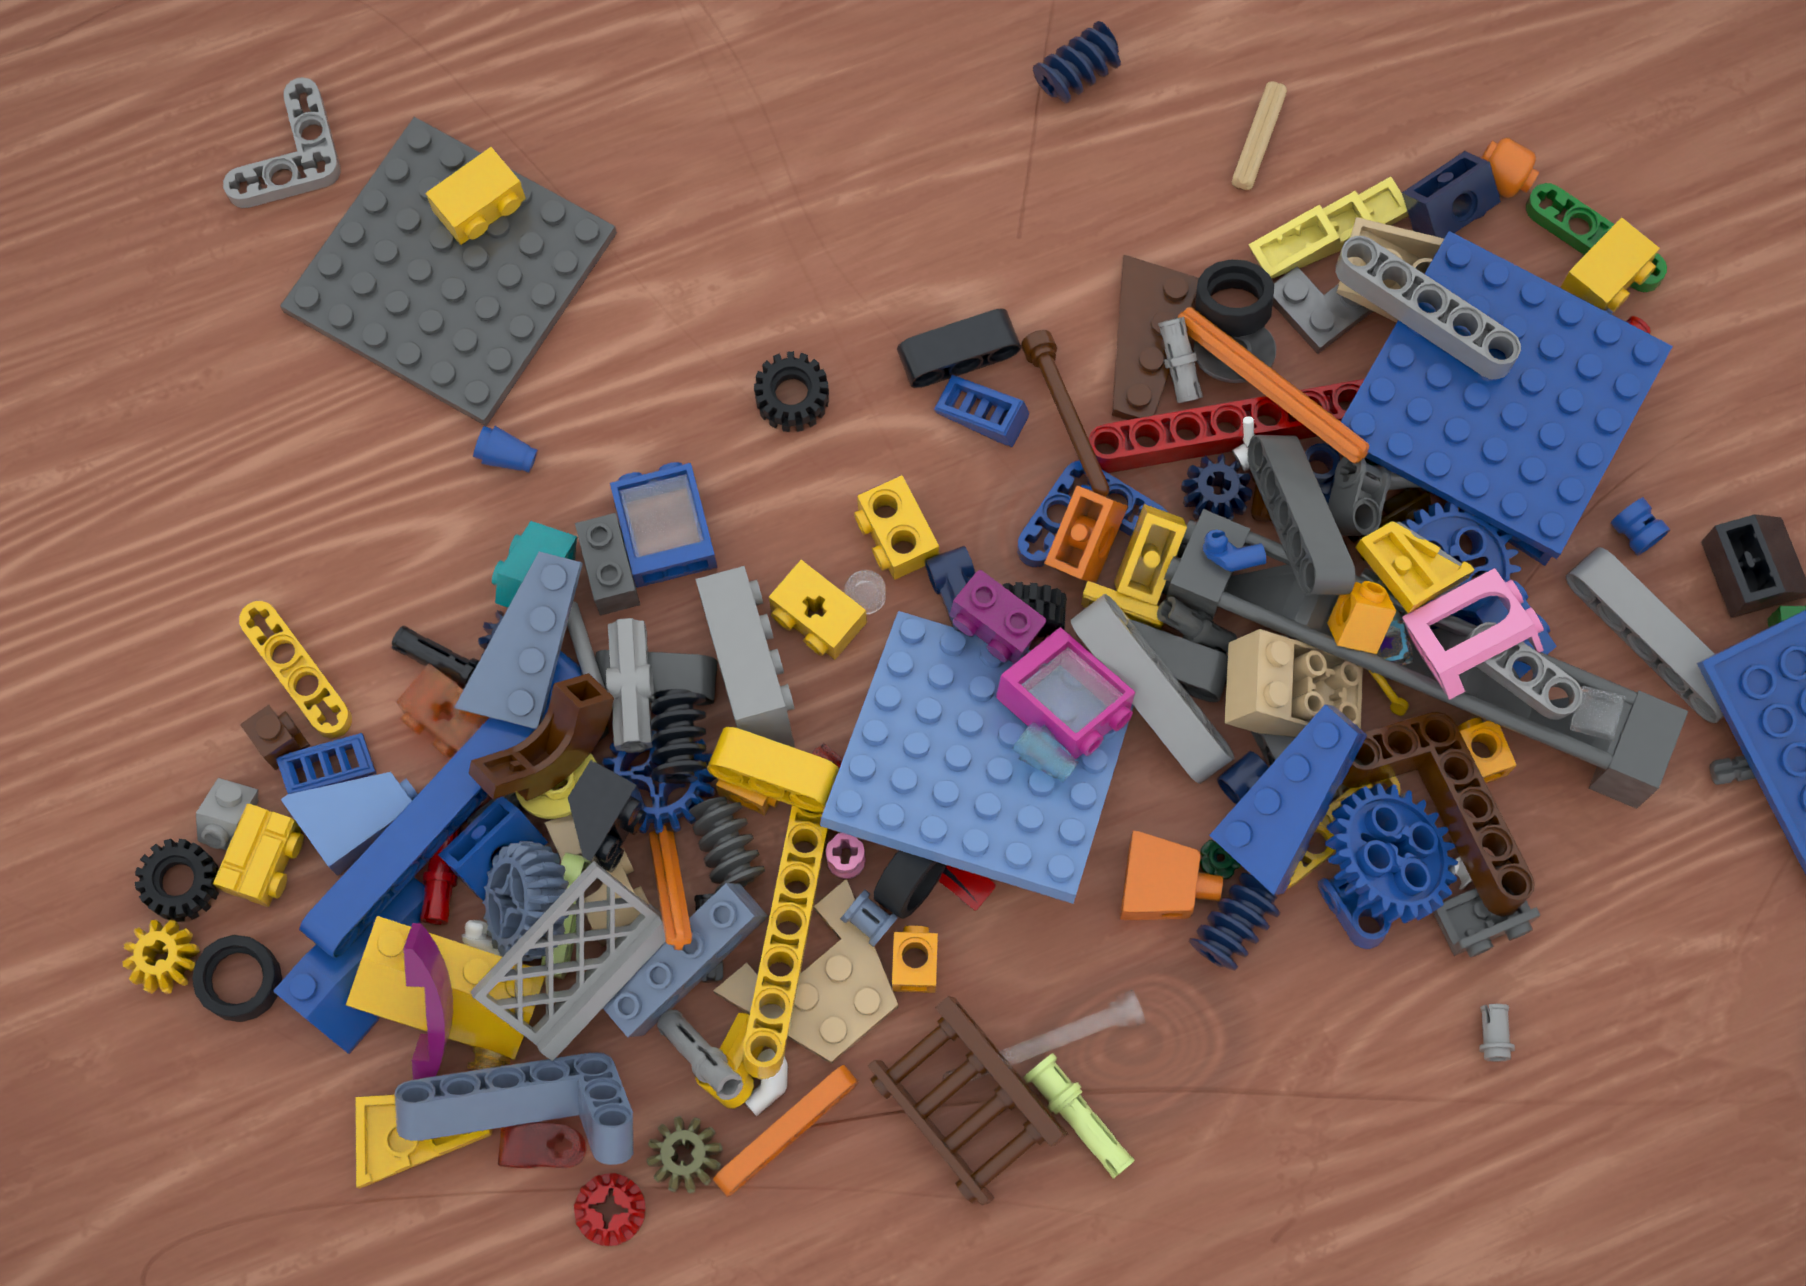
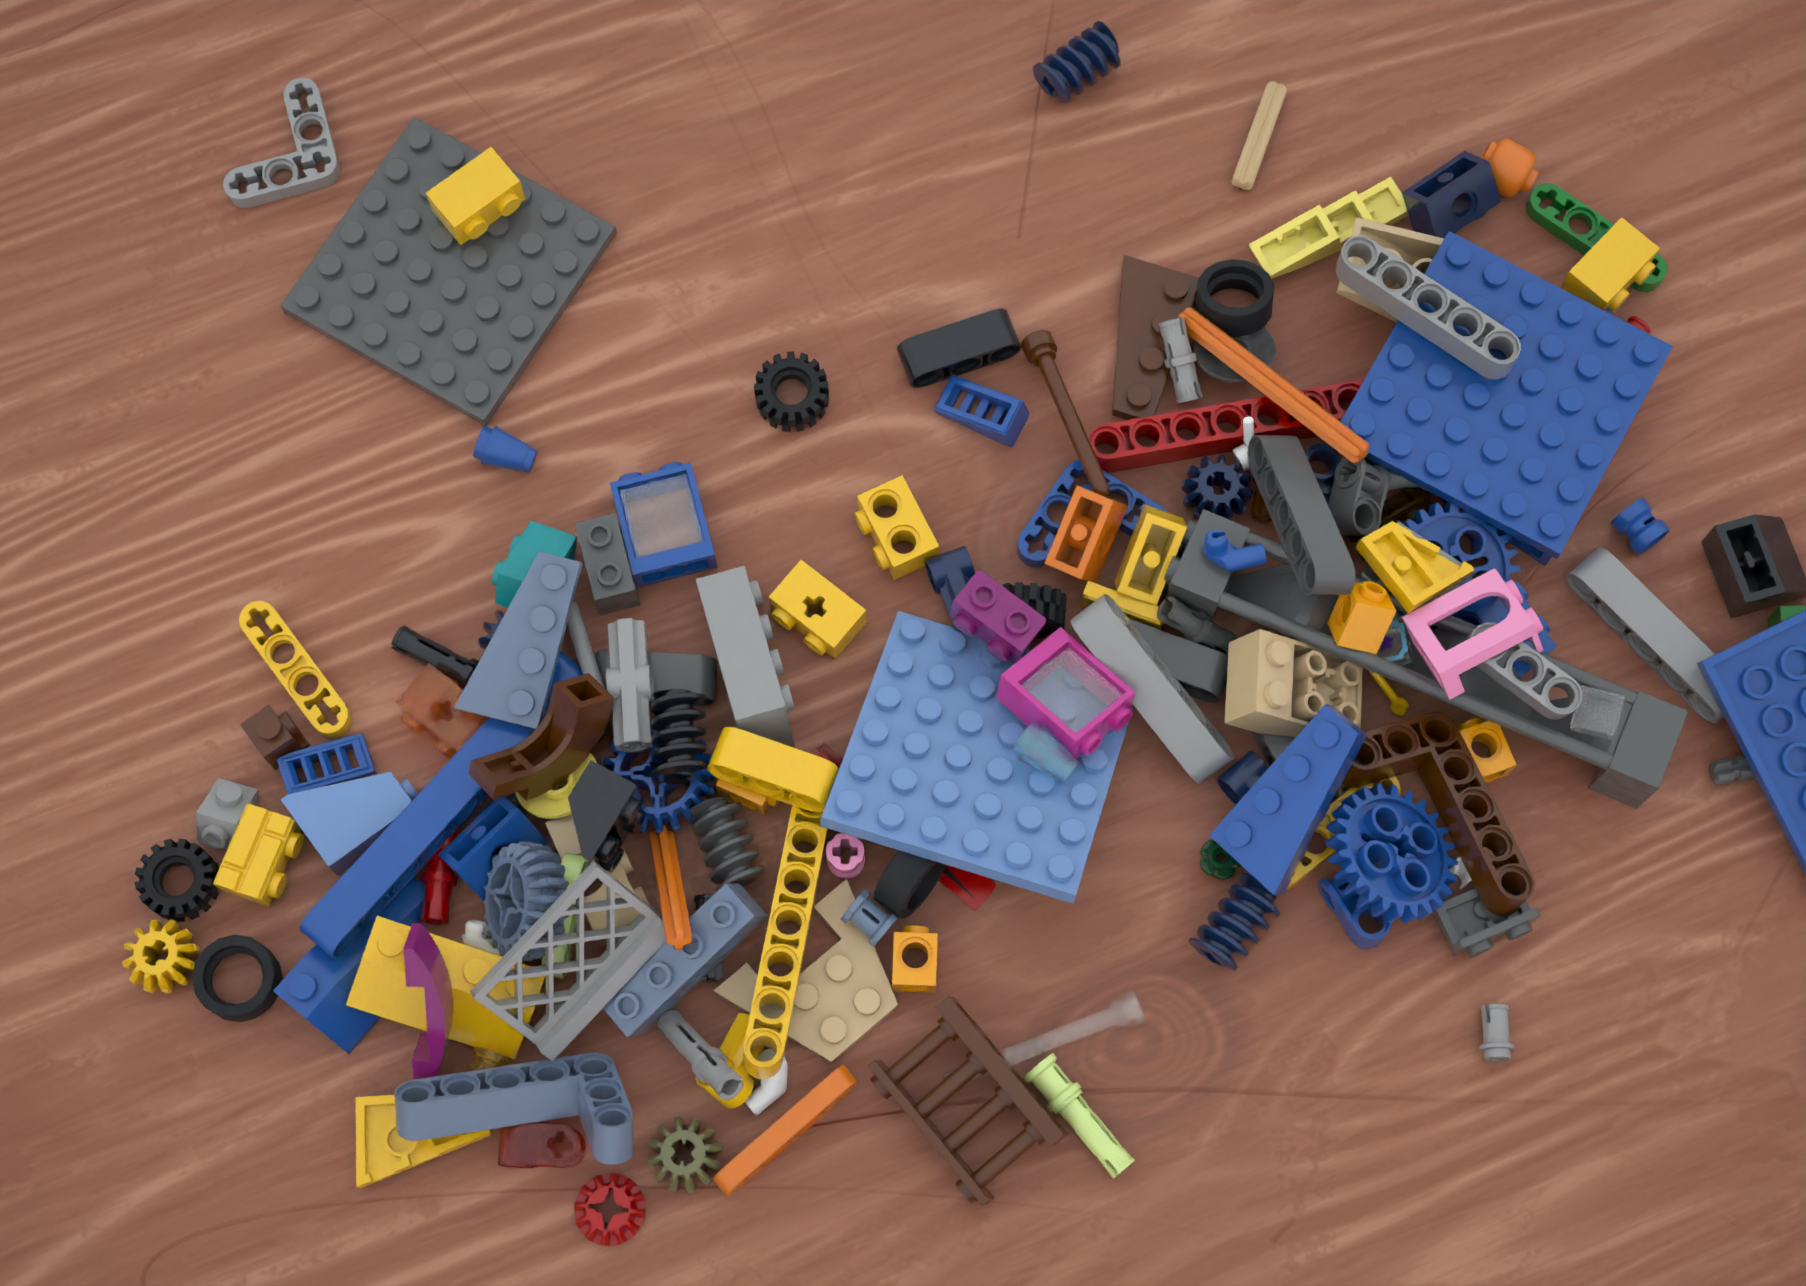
(867, 590): clear tile -> none
(1164, 880): orange torso -> none
(1313, 315): flat silver plate -> none

